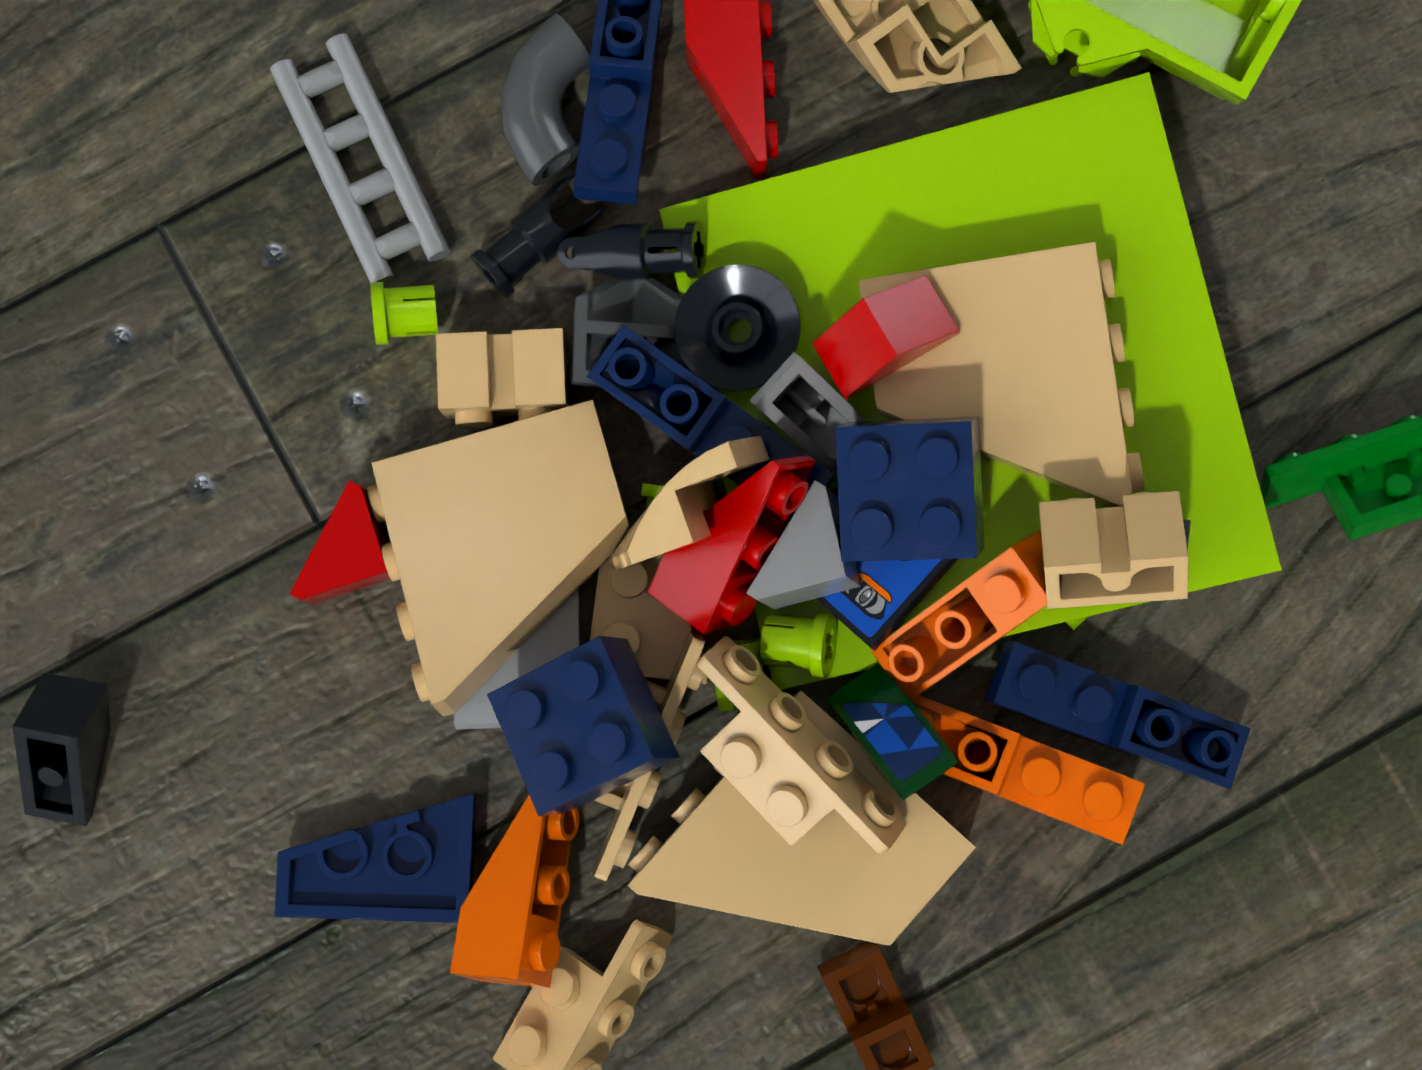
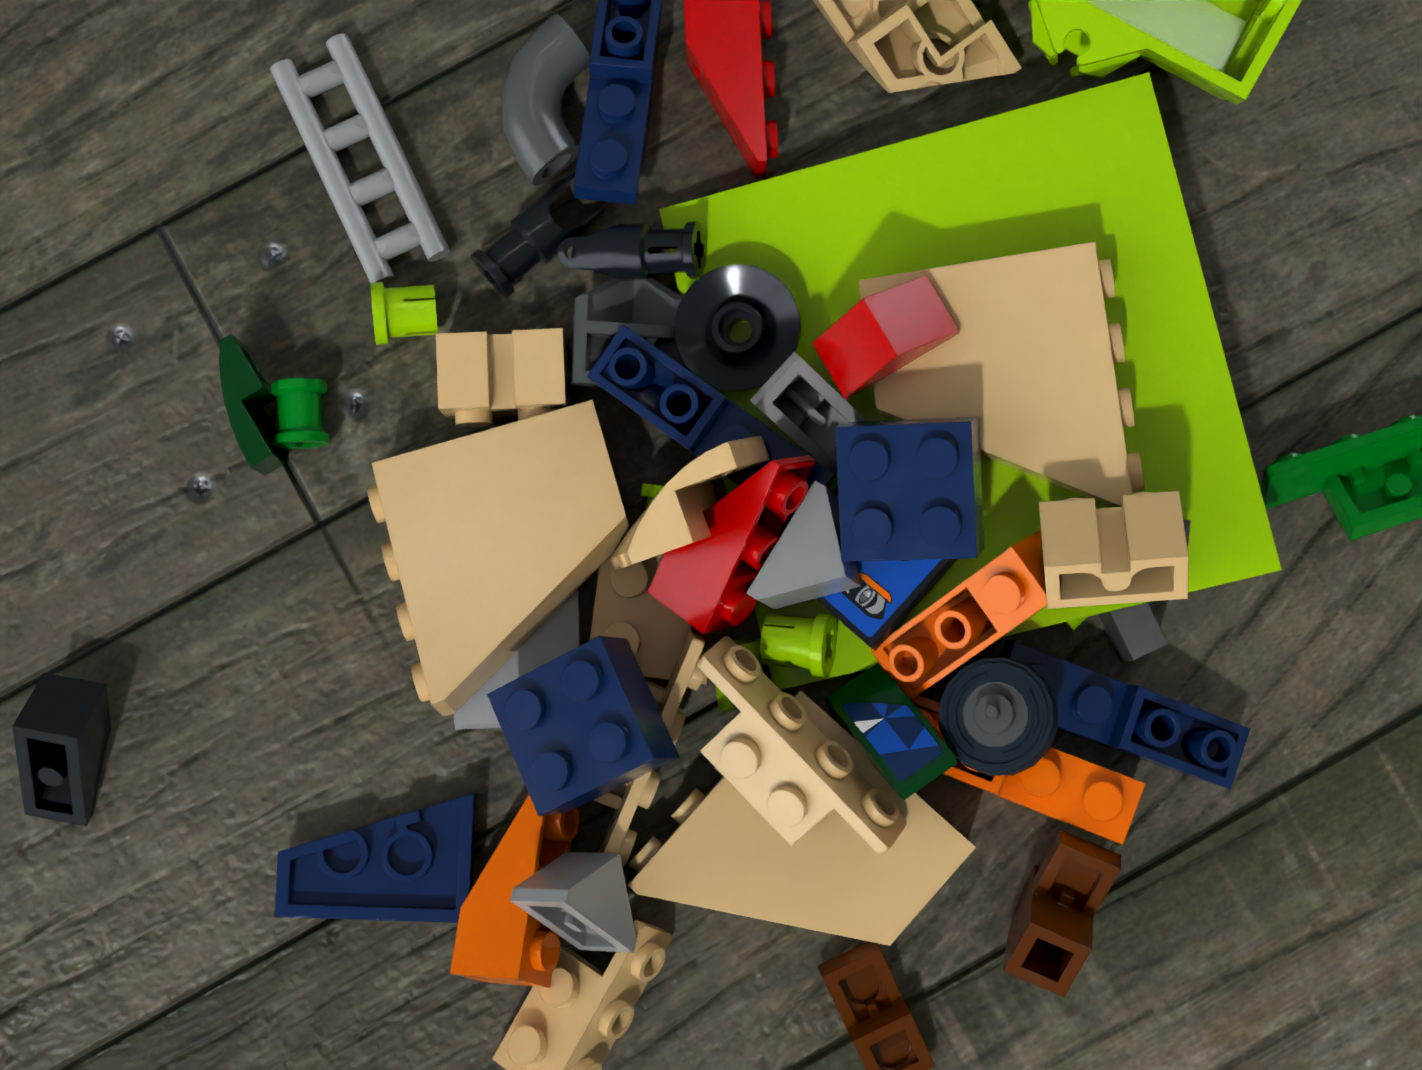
(244, 393): none -> dark green slope
(299, 413): none -> green bush
(346, 552): red slope -> none
(581, 901): none -> light grey slope
(998, 716): none -> black wheel
(1056, 913): none -> reddish brown brick
(1133, 631): none -> flat silver piece

